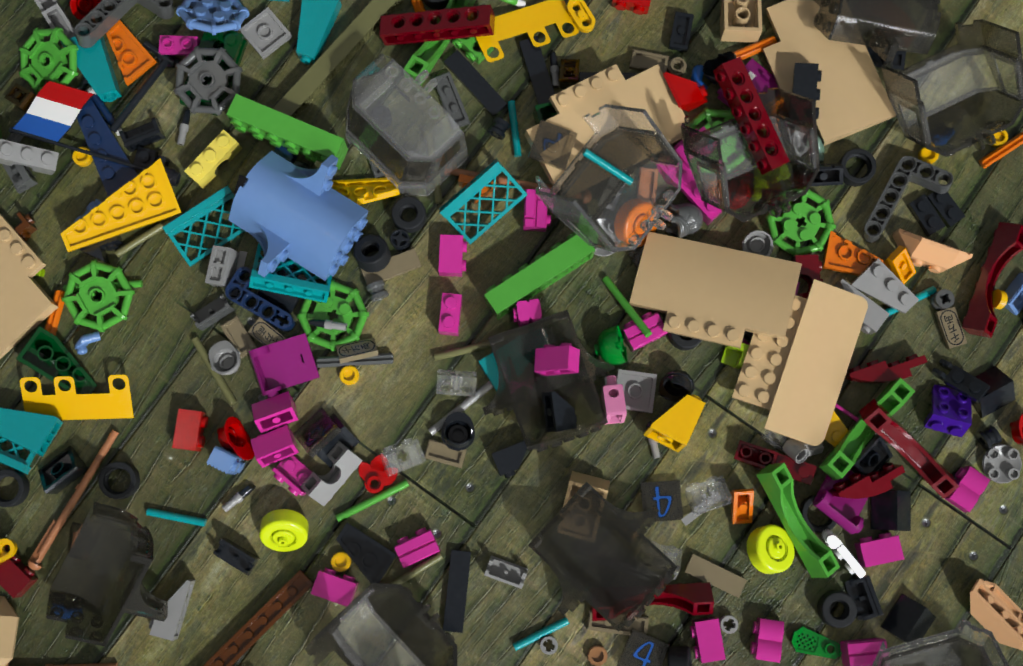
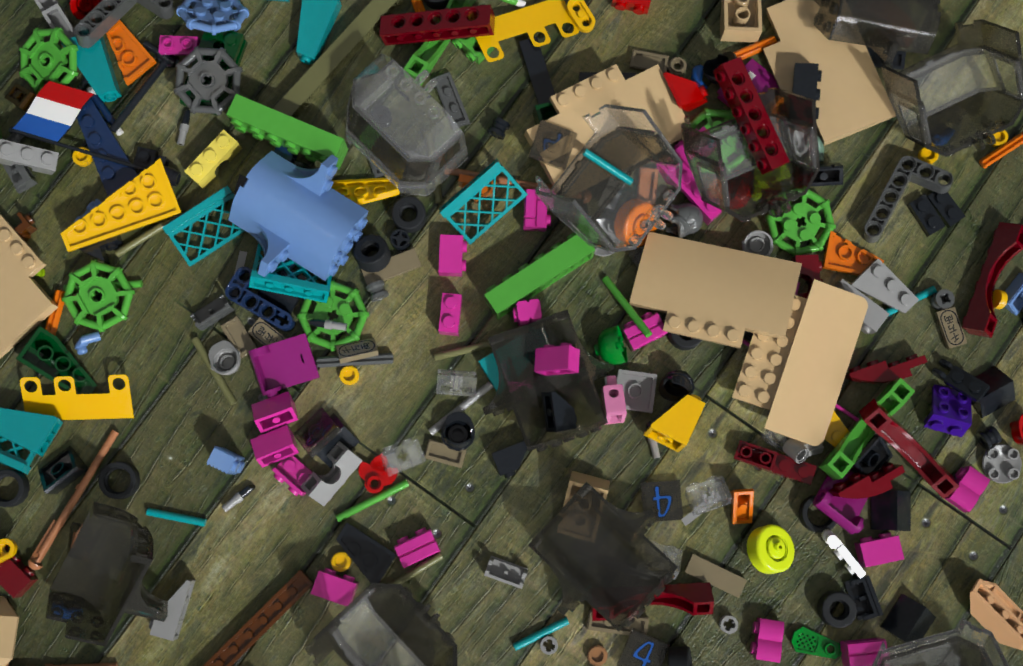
(142, 135): black hinge -> none
(190, 430): red brick -> none
(221, 266): light grey hinge -> none
(235, 438): red piece -> none
(236, 556): black hinge -> none
(265, 33): light grey plate -> none
(284, 530): neon yellow wheel -> none
(457, 591): black tile -> none
(475, 83): black tile -> none
(514, 128): teal bar -> none
(554, 70): light grey piece -> none
(569, 73): dark brown slope -> none
(681, 31): black plate -> none
(707, 639): dark pink brick -> none
(734, 356): lime panel -> none
(814, 553): bright green arch -> none
(869, 161): black tyre -> none
(900, 264): light orange slope -> none
(930, 253): light nougat wedge -> none

